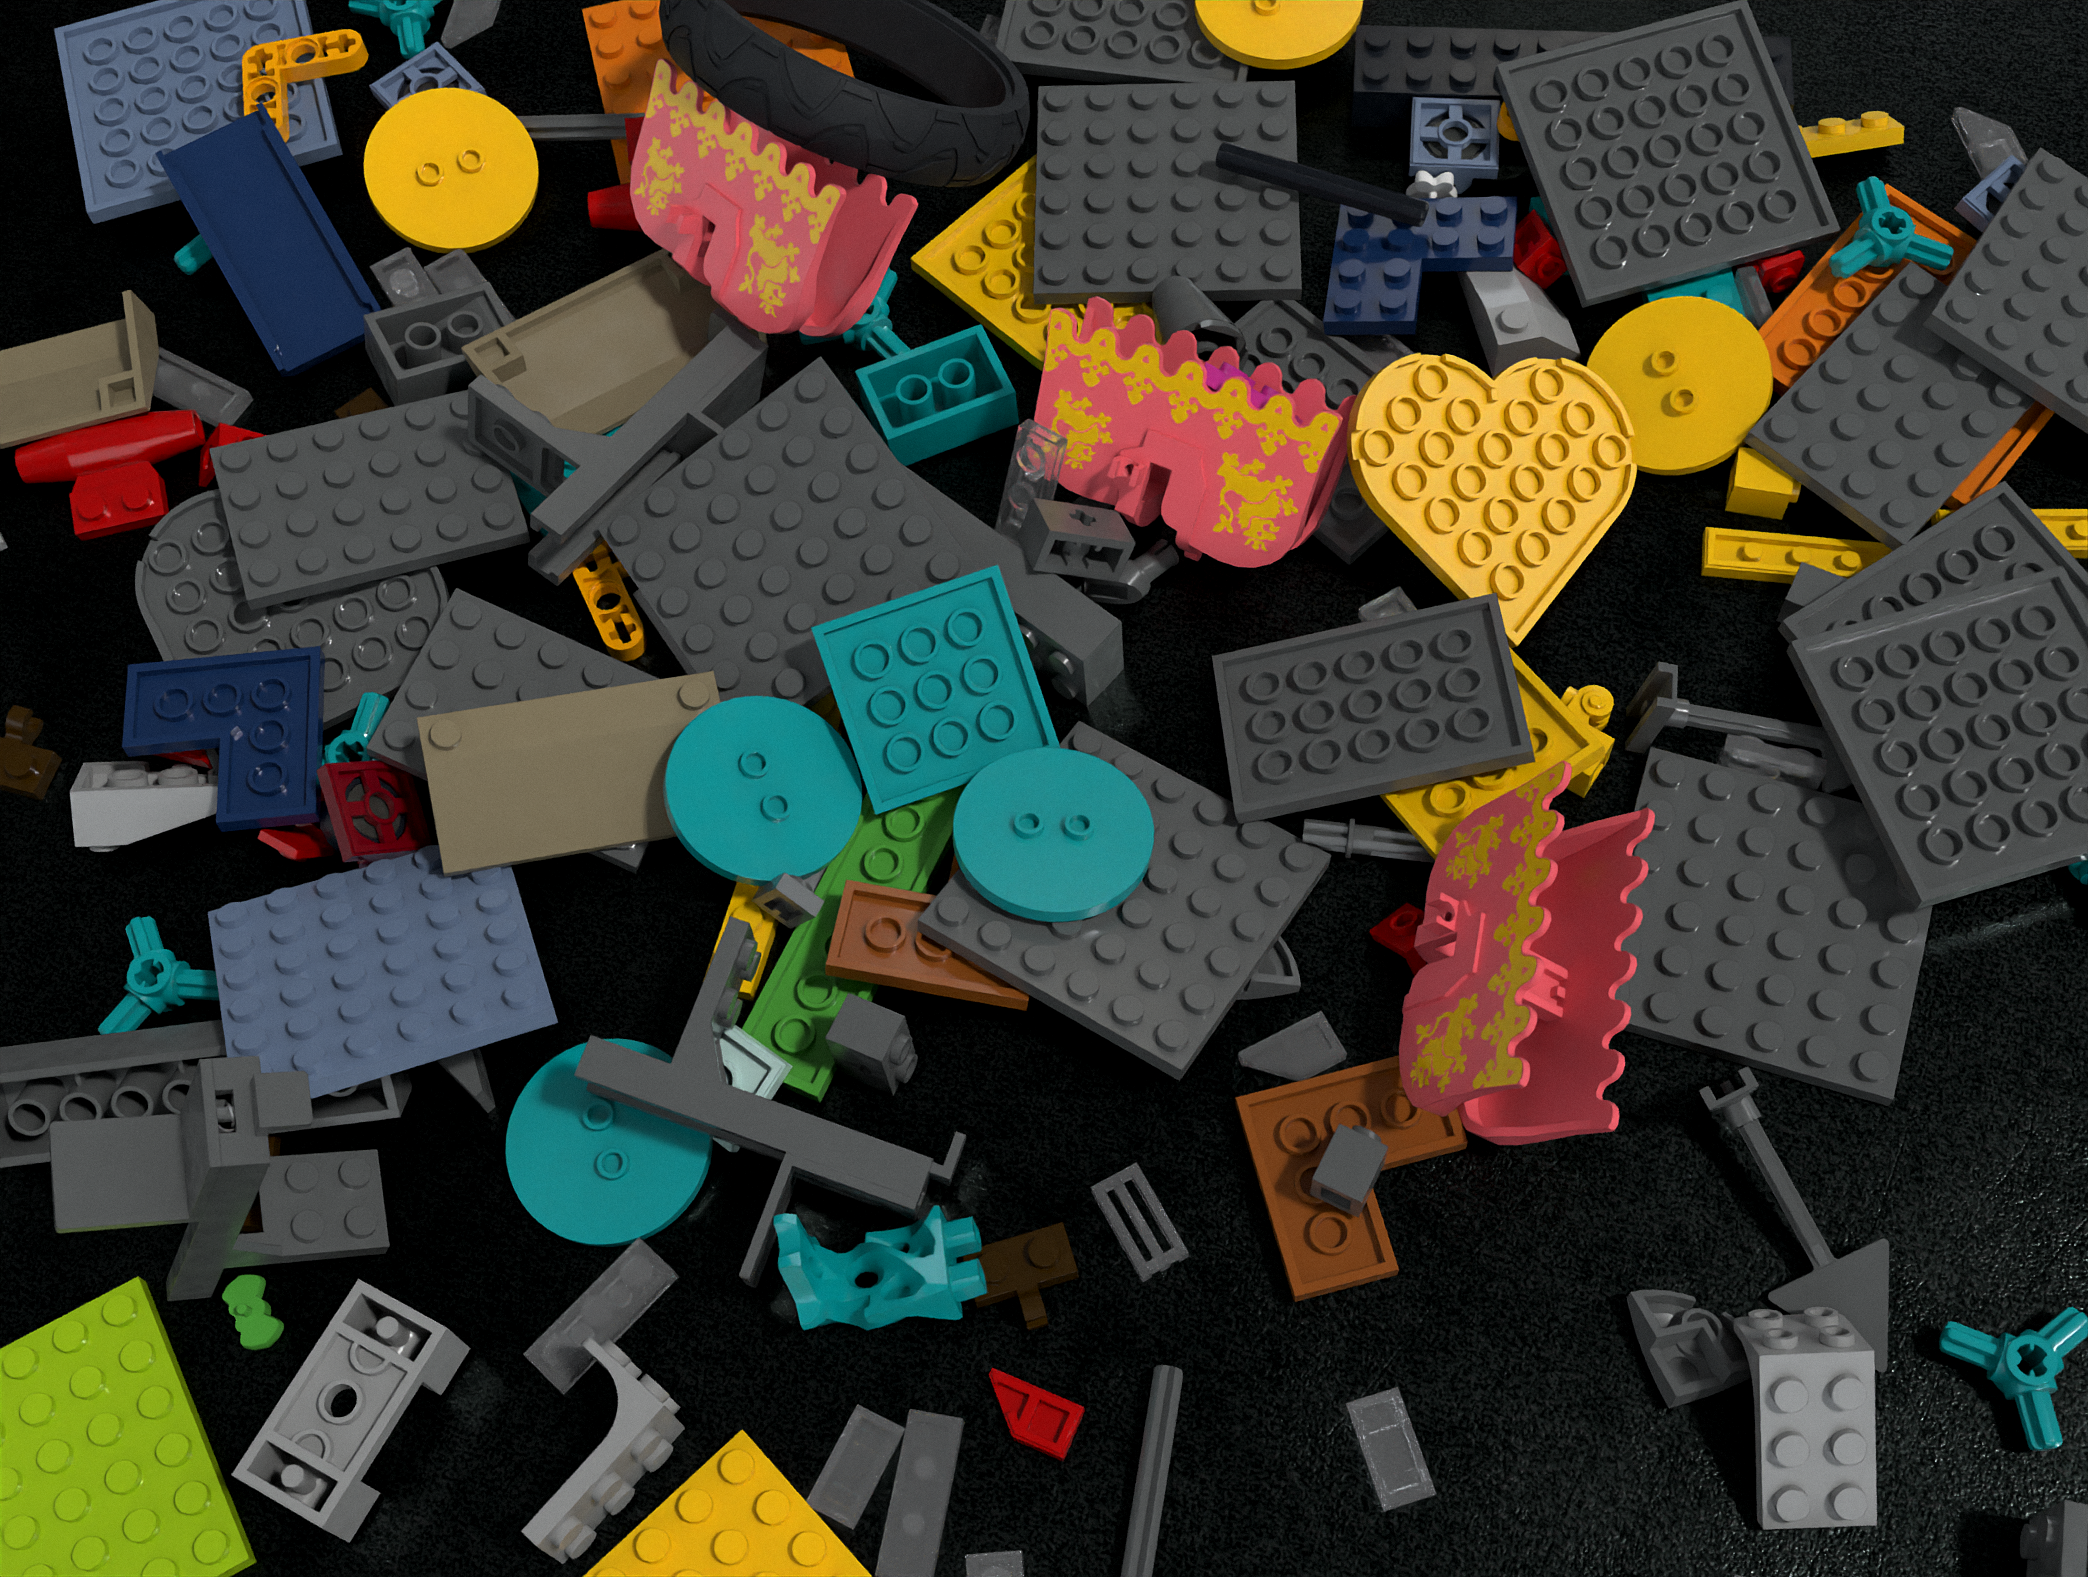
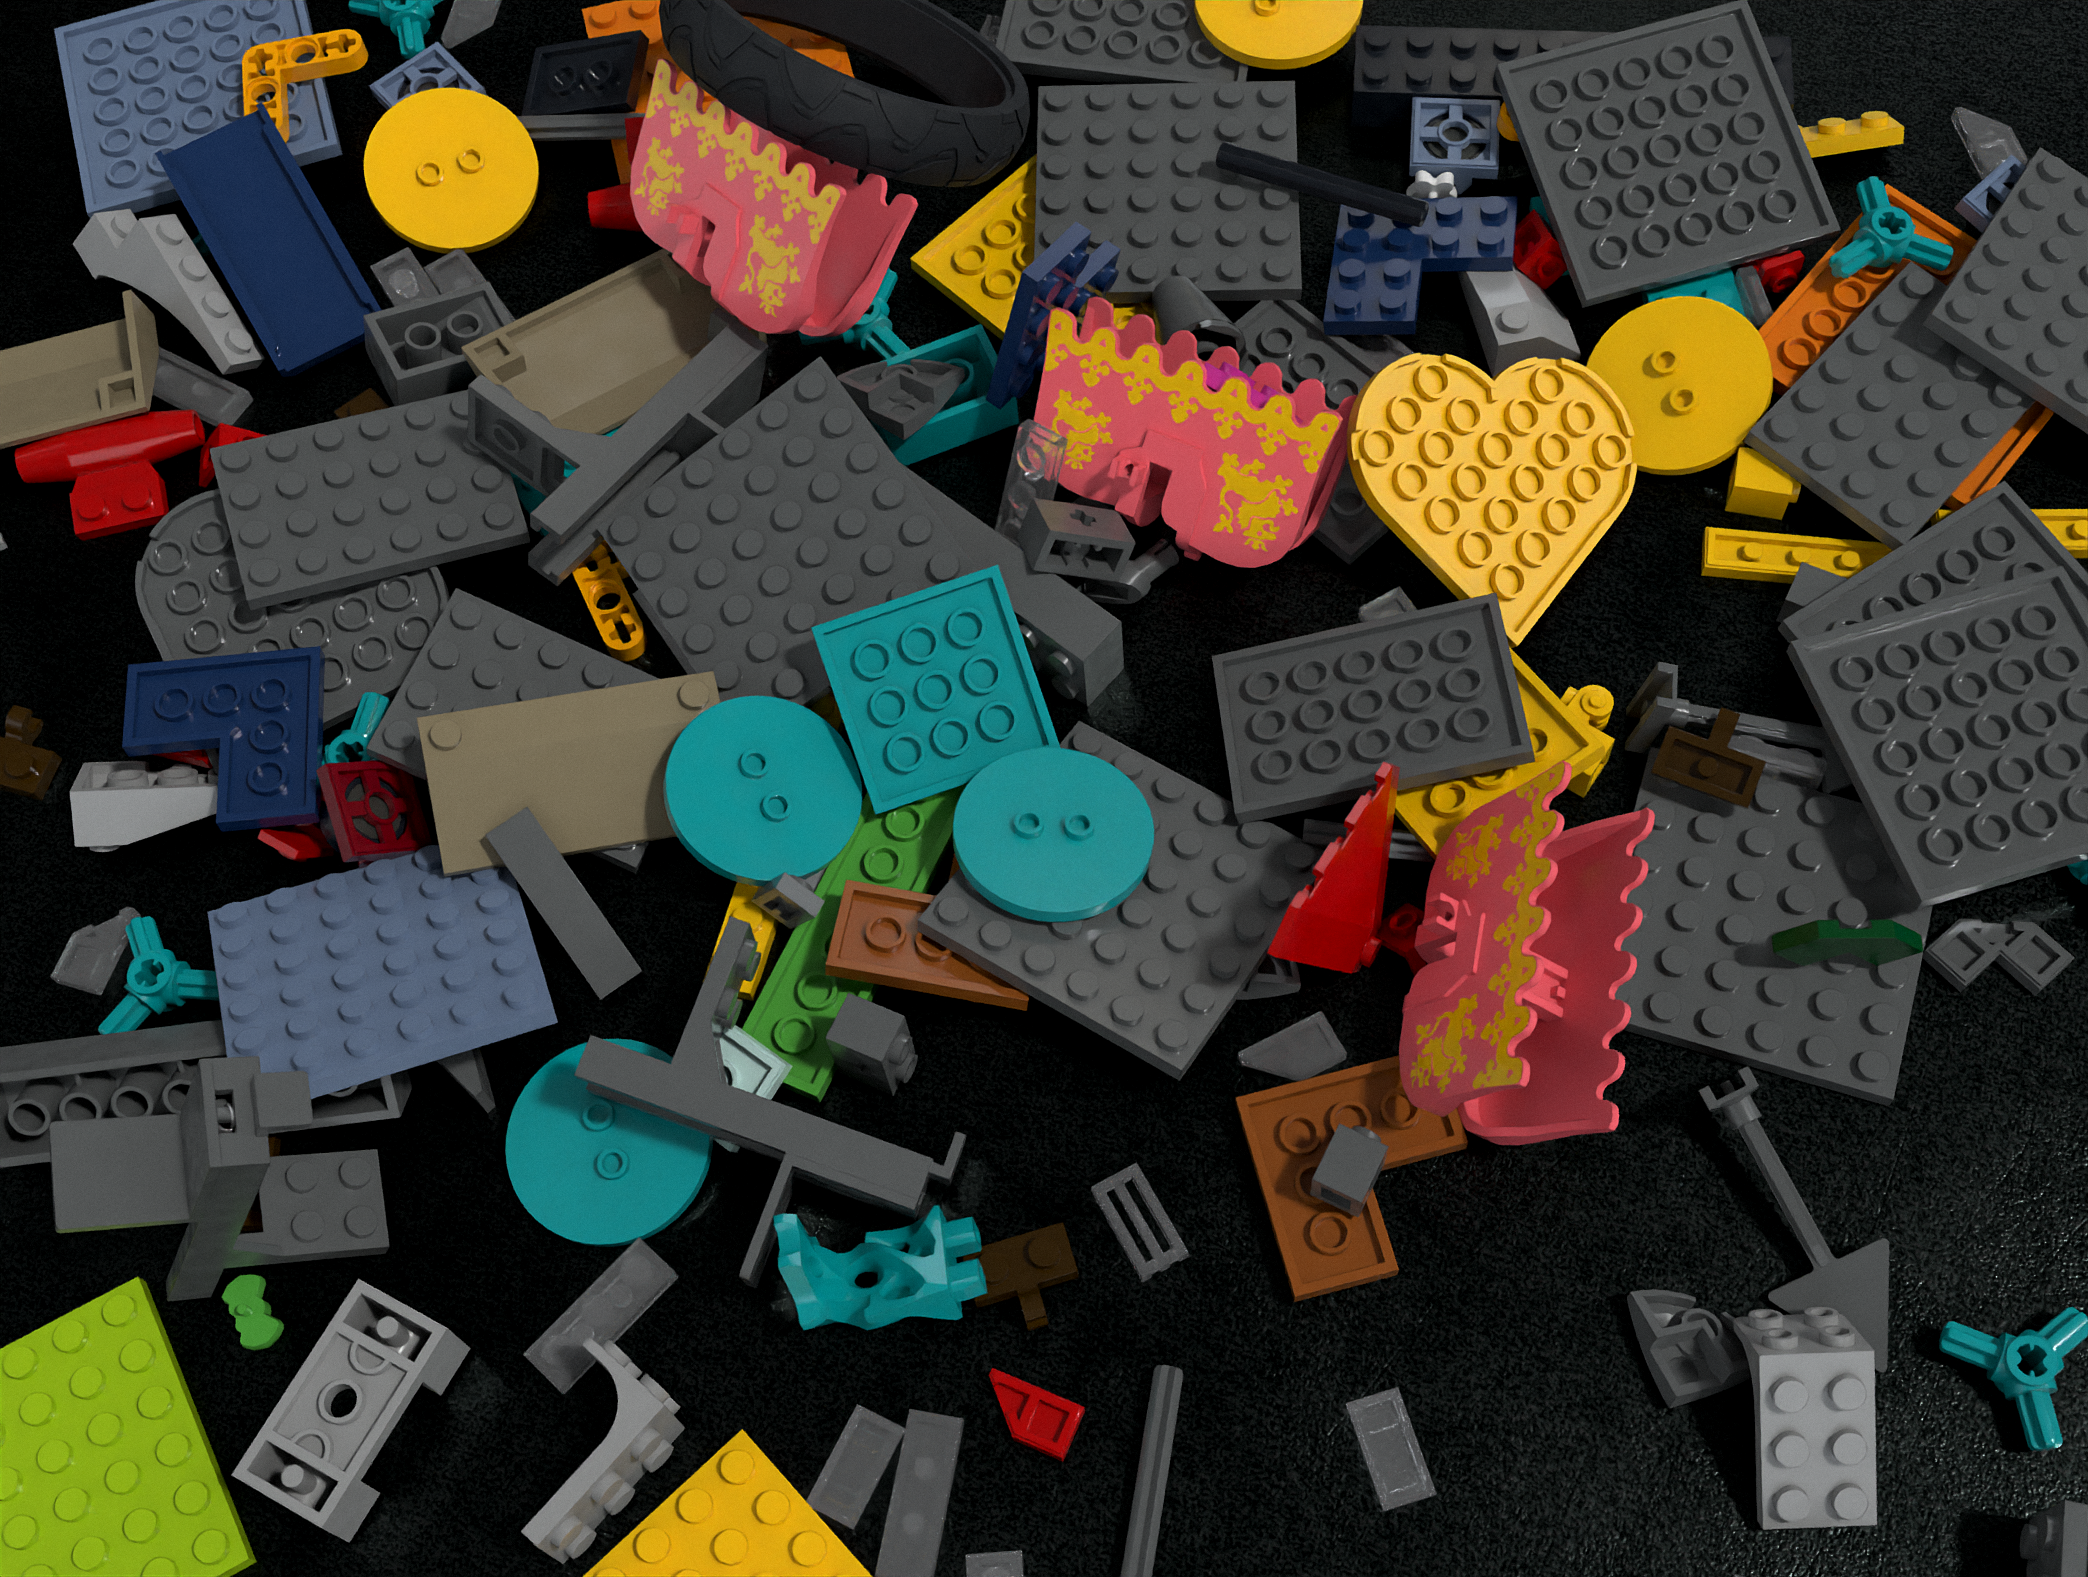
(94, 954): none -> clear tile
(166, 265): none -> light grey arch
(563, 902): none -> dark grey tile
(587, 76): none -> black plate
(902, 395): none -> dark grey brick
(1057, 278): none -> dark blue plate
(1341, 914): none -> red slope
(1710, 764): none -> dark brown plate
(1823, 939): none -> dark green tile
(2017, 947): none -> dark grey tile

